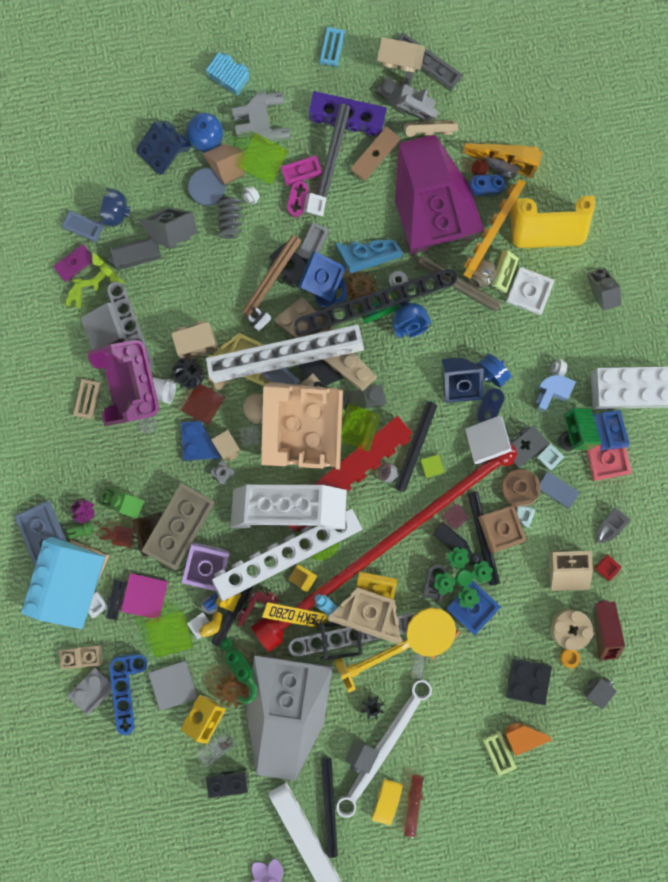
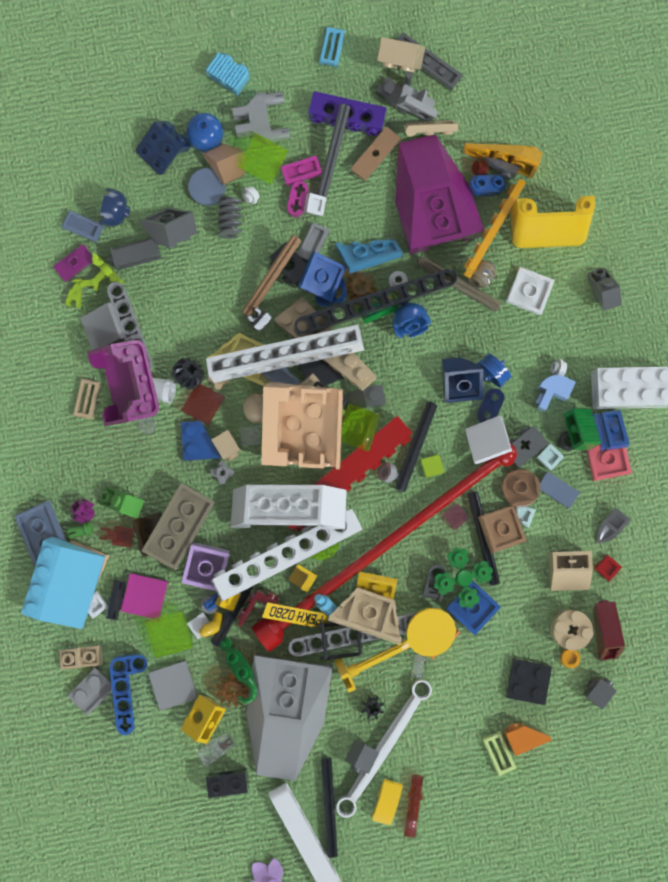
(195, 340): tan brick -> none
(451, 540): black wheel -> none
(505, 271): yellowish green tile -> none

